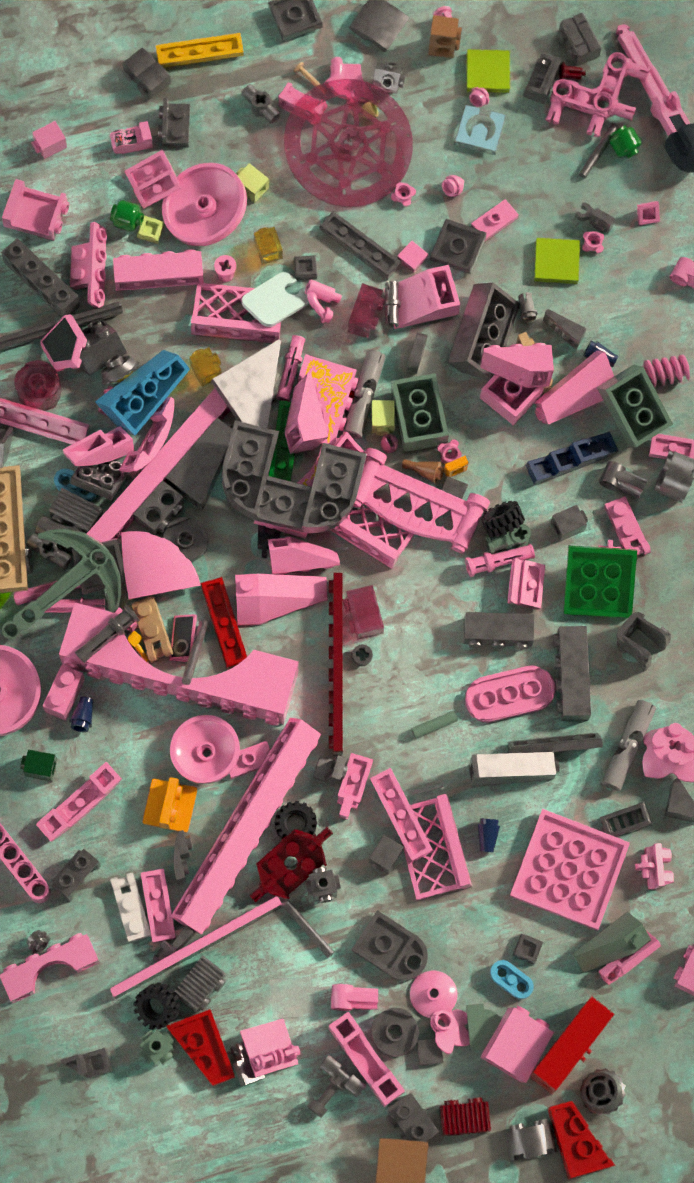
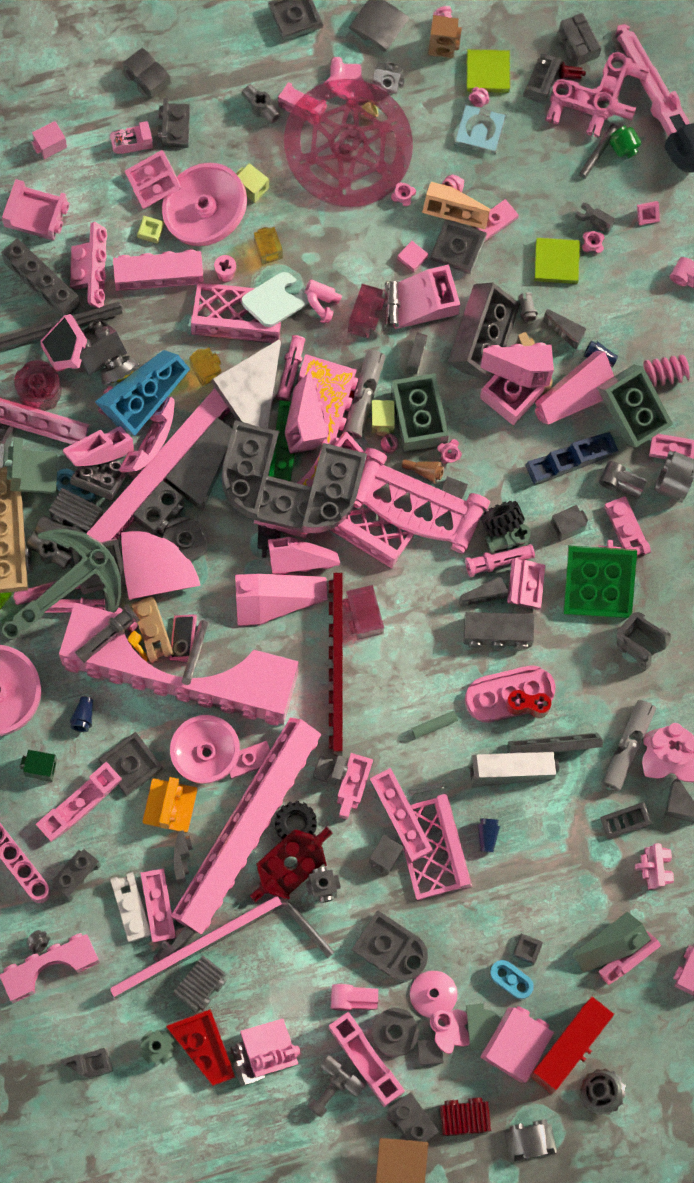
(31, 469): none -> sand green bracket
(63, 692): bright pink brick -> none
(126, 215): green head -> none
(132, 763): none -> flat silver tile
(167, 1000): black tyre -> none
(199, 50): yellow plate -> none
(224, 622): red tile -> none
(299, 68): tan pin -> none
(305, 267): flat silver tile -> none
(356, 659): flat silver bush -> none
(360, 245): flat silver tile -> none
(455, 206): none -> light nougat slope
(456, 467): light orange tile -> none
(487, 592): none -> flat silver slope
(528, 703): none -> red axle
(569, 869): bright pink plate -> none
(573, 673): flat silver brick -> none
(577, 1144): red wing -> none

